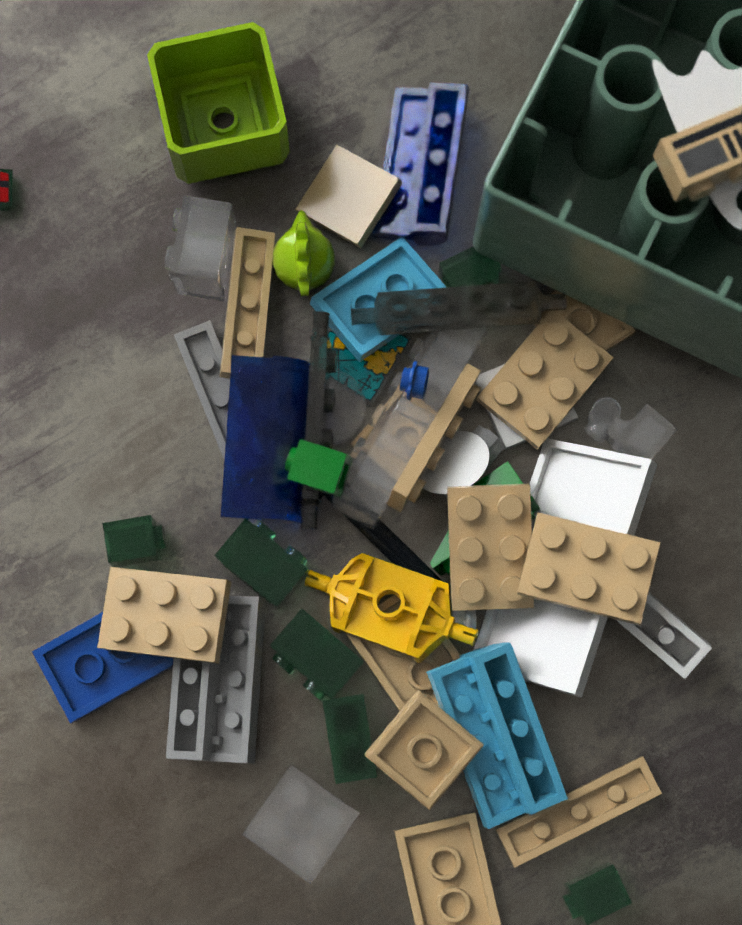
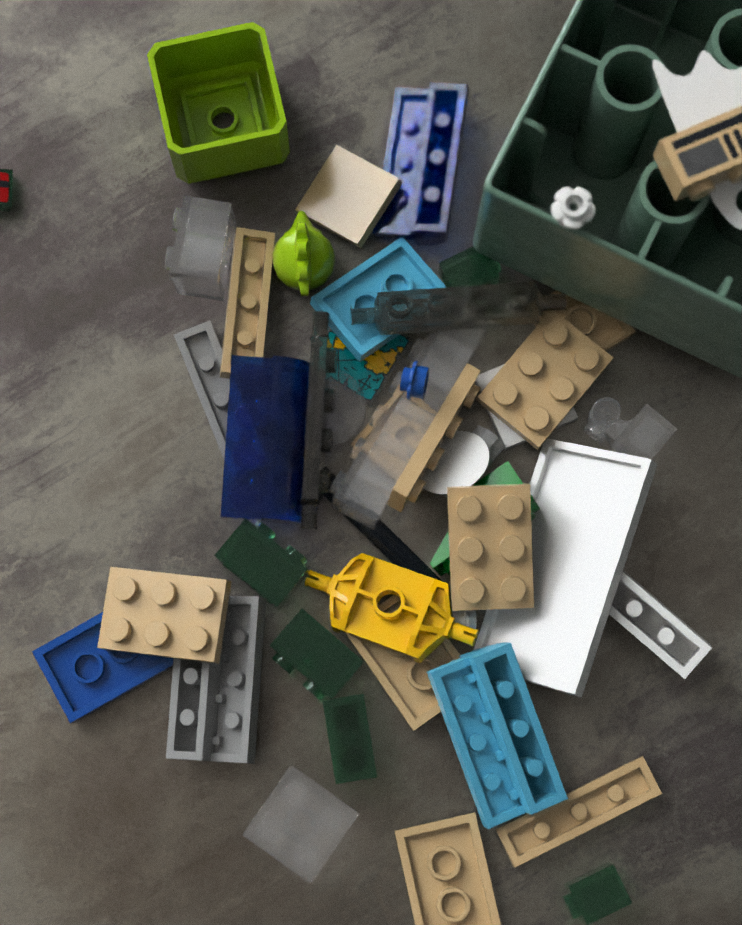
(133, 541): clear green brick -> none
(318, 467): green brick -> none
(423, 749): tan tile -> none
(564, 215): none -> white plate
(588, 568): tan plate -> none

